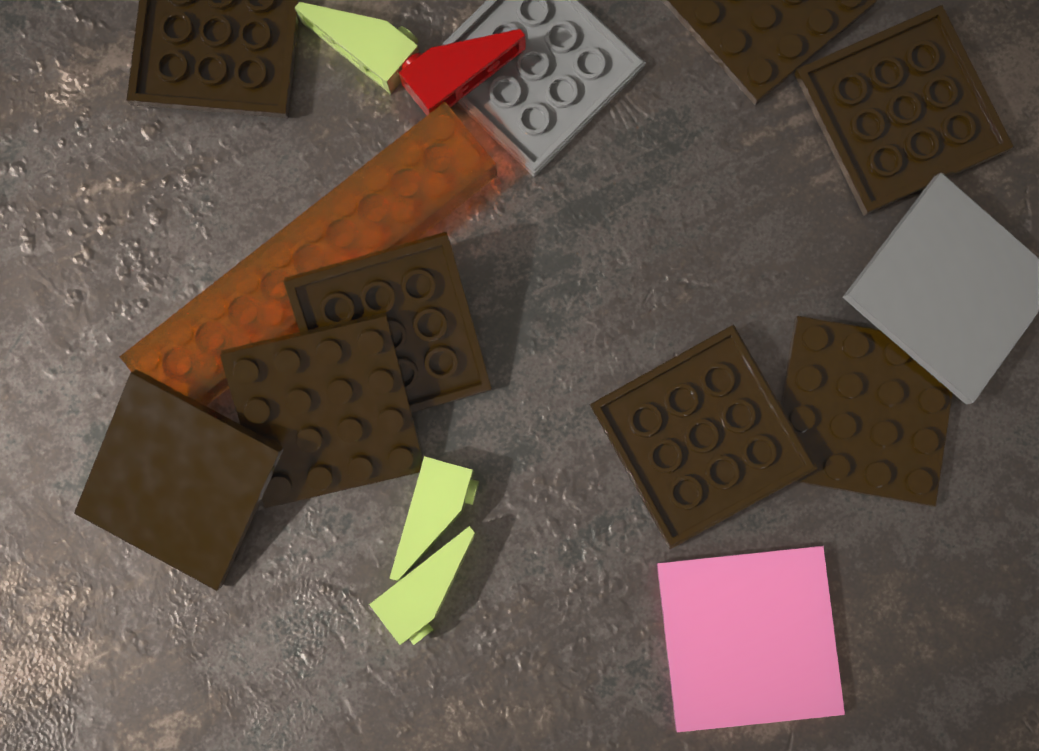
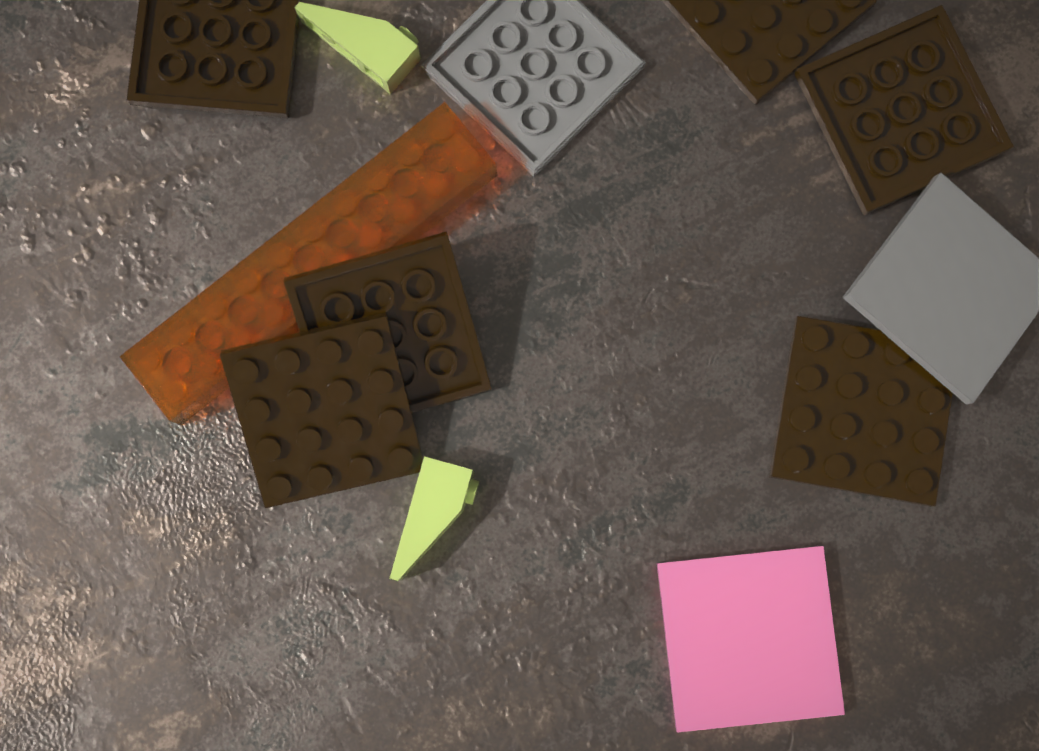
(177, 479): dark brown tile -> none
(420, 594): yellowish green slope -> none
(457, 68): red slope -> none
(702, 437): dark brown tile -> none

